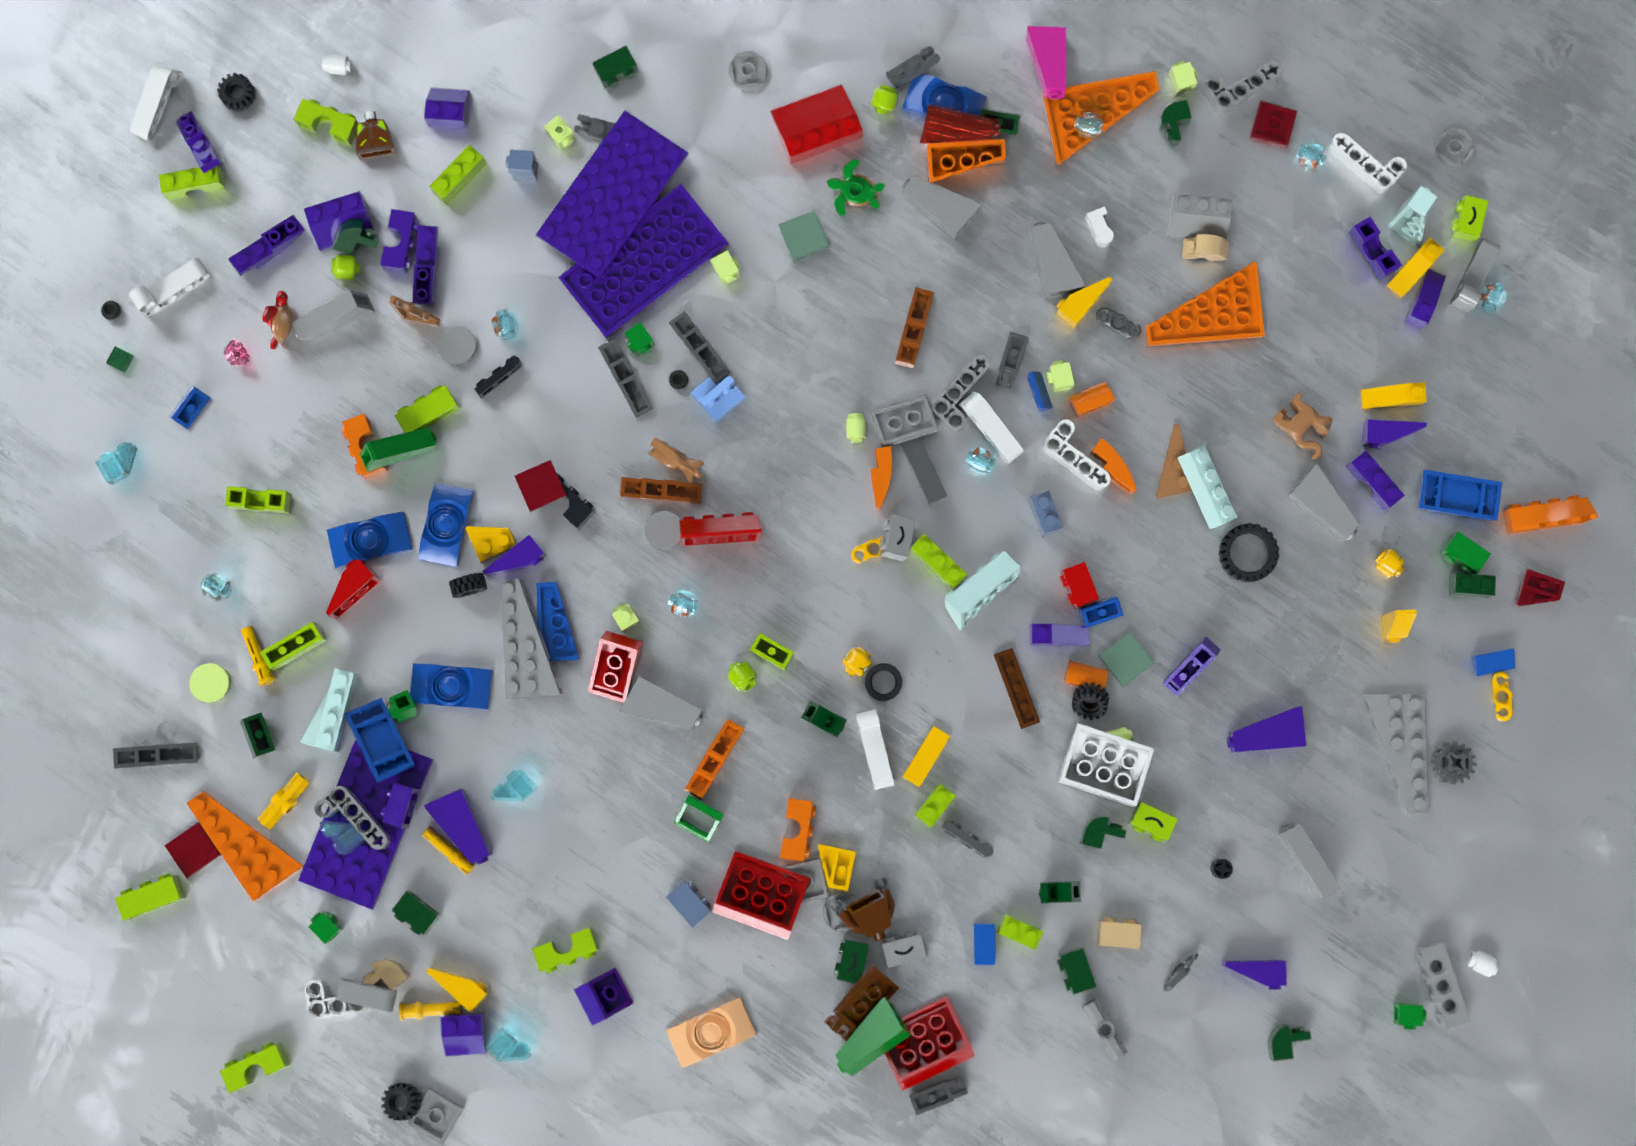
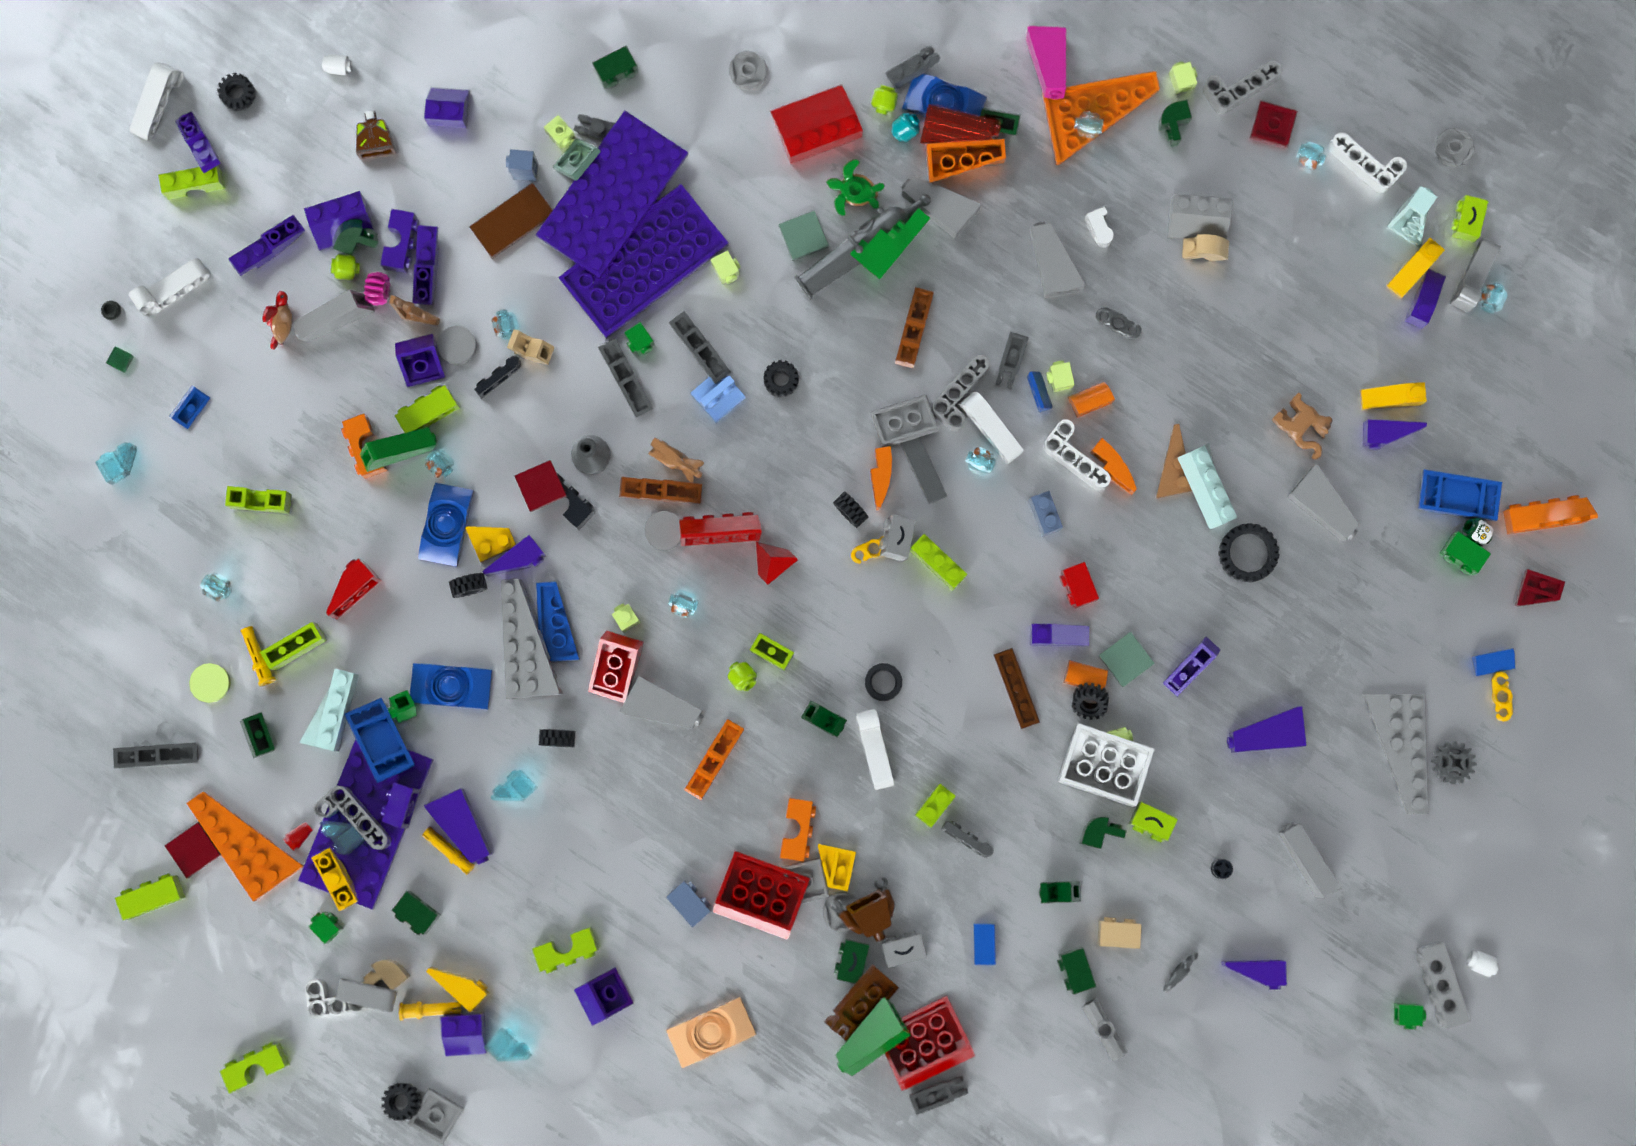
(236, 353): clear pink piece -> none
(283, 801): yellow piece -> none
(297, 836): none -> red cone
(311, 114): lime arch -> none
(335, 878): none -> yellow slope
(369, 539): blue slope -> none
(377, 288): none -> dark pink gear
(419, 360): none -> dark purple slope
(439, 463): none -> clear light blue head
(458, 174): lime brick -> none
(511, 220): none -> reddish brown tile
(530, 348): none -> tan brick
(556, 738): none -> black tyre
(576, 159): none -> sand green tile
(595, 459): none -> dark grey cone
(678, 379): pearl dark grey plate -> none
(703, 808): green tile -> none
(772, 561): none -> red slope
(777, 367): none -> black tyre
(850, 509): none -> black tyre
(856, 427): yellowish green brick -> none
(857, 662): yellow head -> none
(873, 246): none -> piece
(905, 127): none -> teal head
(926, 756): yellow tile -> none
(981, 588): light aqua wedge -> none
(1020, 932): lime brick -> none
(1080, 302): yellow slope -> none
(1101, 611): blue slope -> none
(1219, 314): orange wing -> none
(1280, 1041): dark green brick -> none
(1367, 240): dark purple arch -> none
(1383, 488): dark purple arch -> none
(1390, 563): yellow head -> none
(1397, 624): yellow slope -> none
(1472, 585): dark green brick -> none
(1478, 531): none -> head

